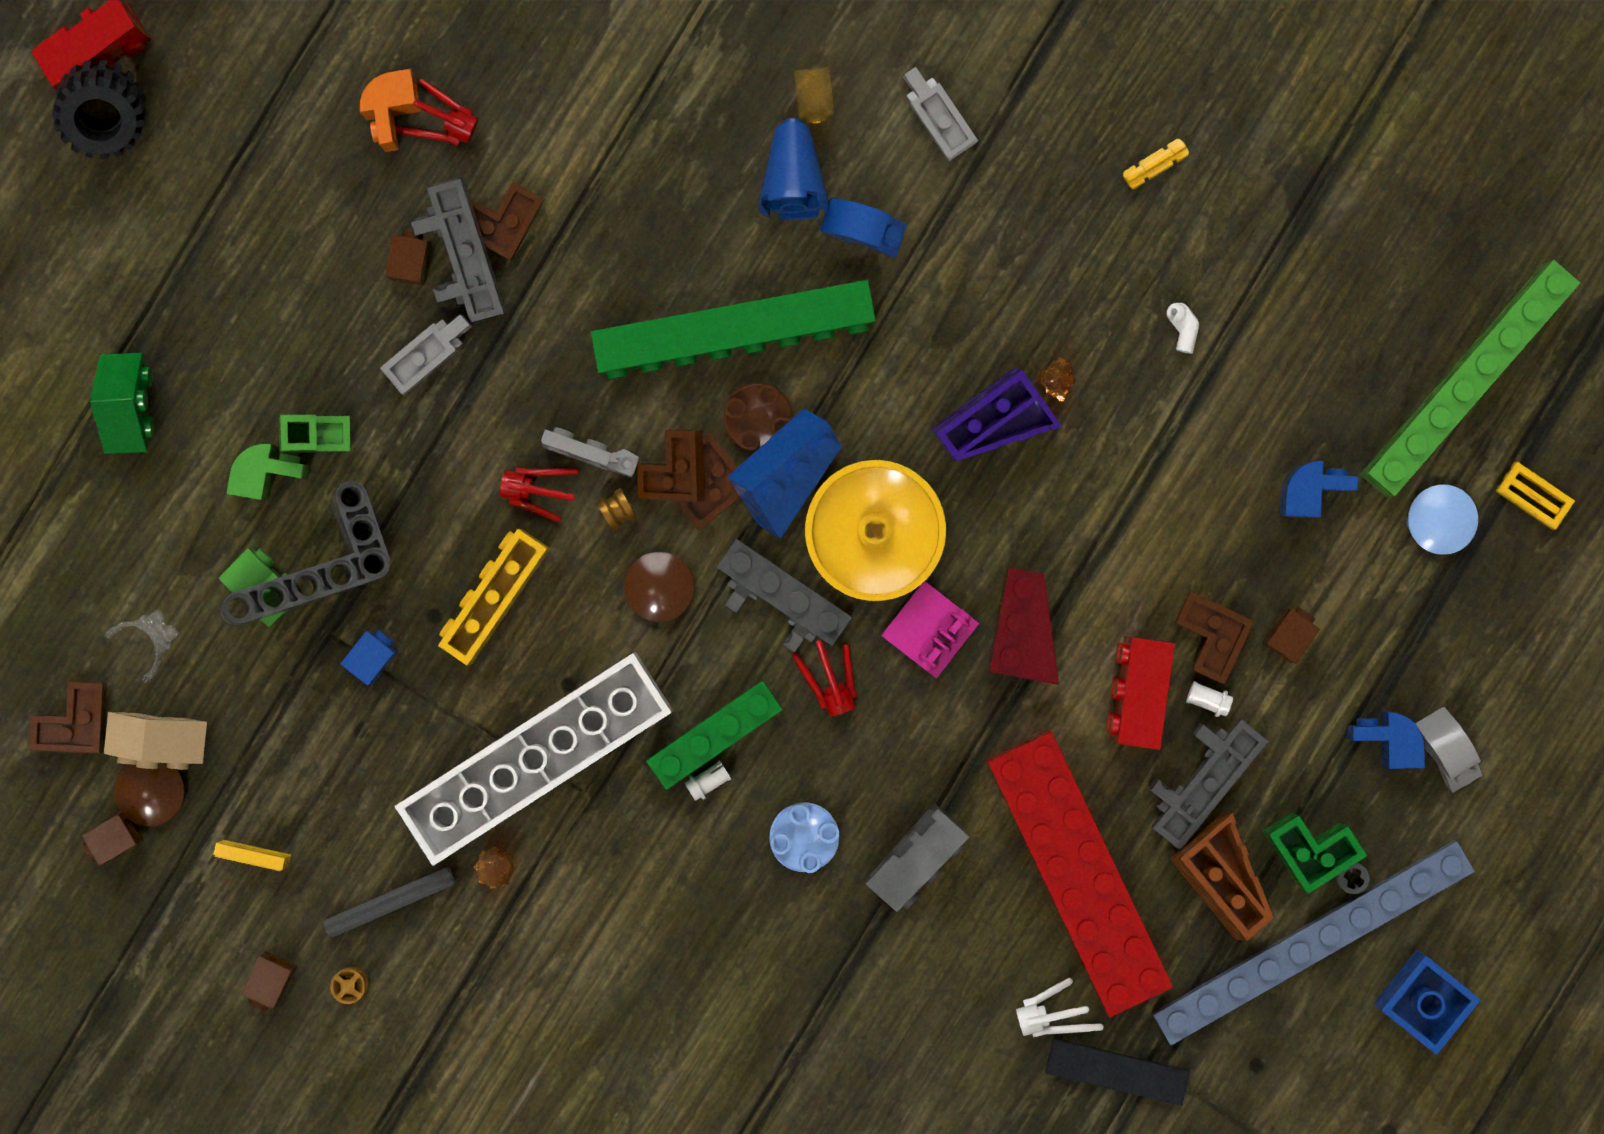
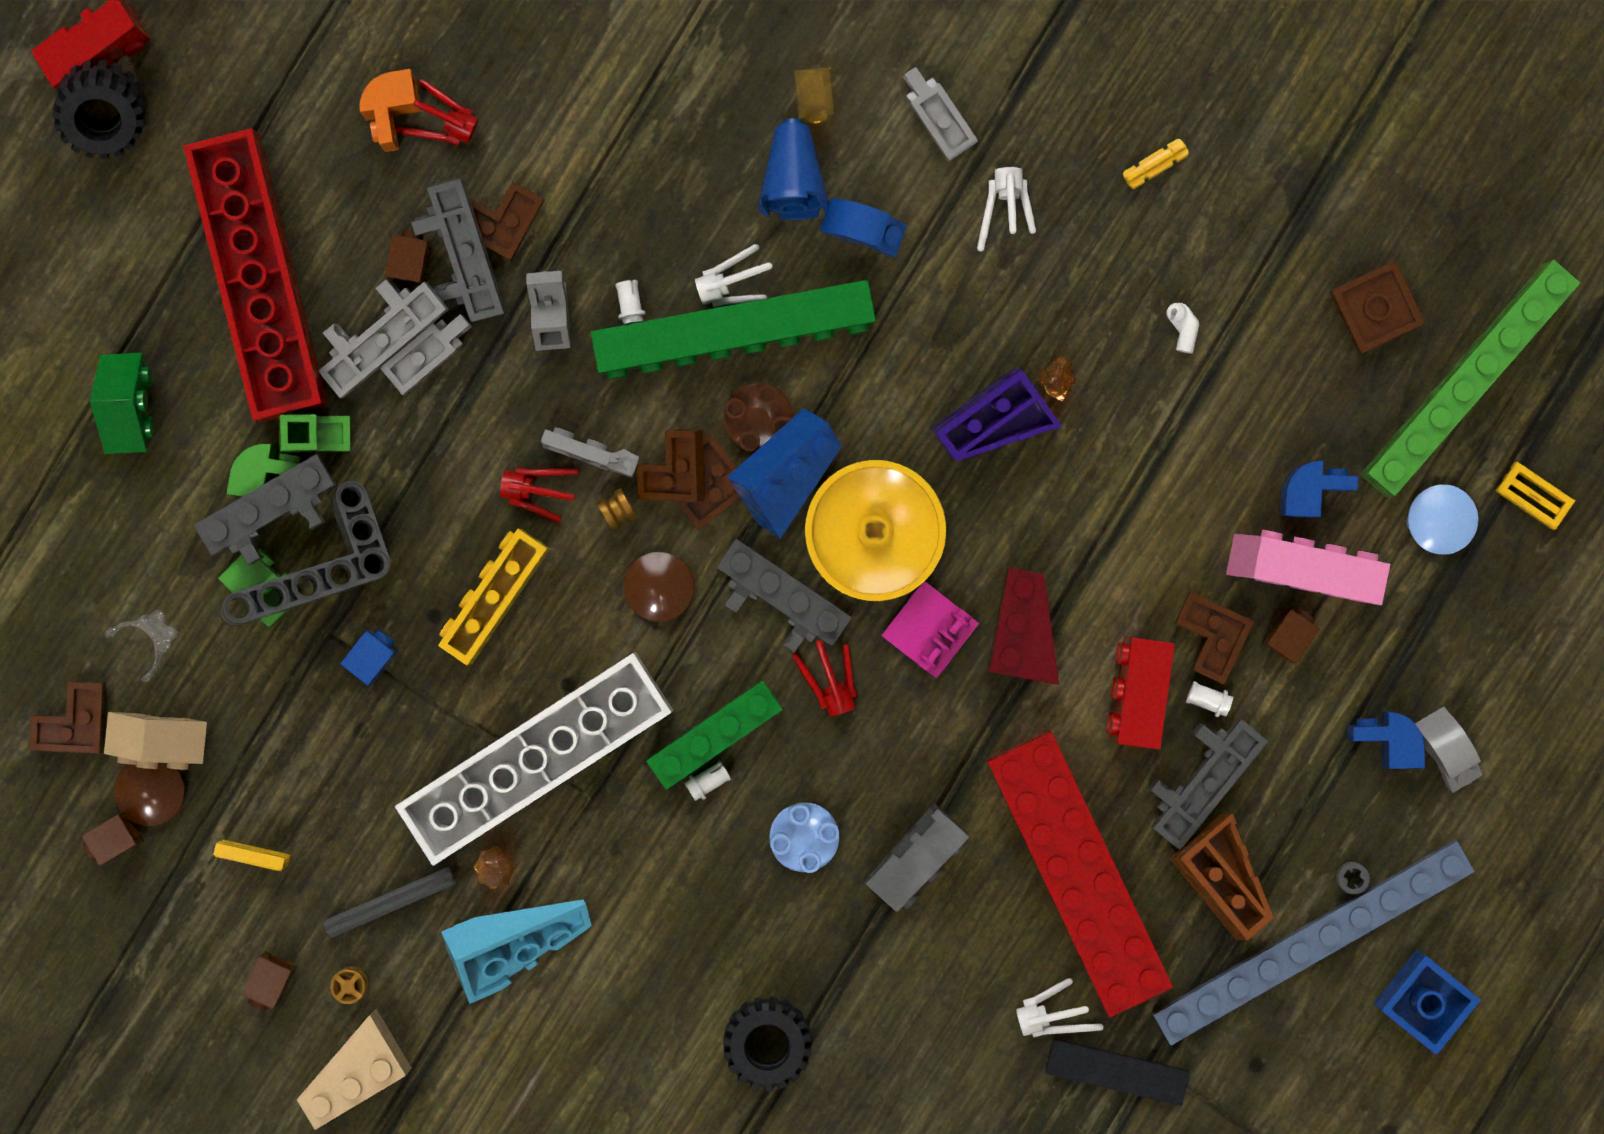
(255, 275): none -> red brick
(290, 492): none -> dark grey hinge
(357, 1072): none -> tan wedge
(361, 356): none -> light grey hinge
(501, 944): none -> medium azure wedge
(549, 310): none -> light grey brick
(629, 302): none -> white pin
(713, 286): none -> white plant
(759, 1072): none -> black tyre
(1010, 186): none -> white plant
(1309, 568): none -> bright pink wedge
(1310, 859): green brick -> none
(1377, 307): none -> reddish brown plate

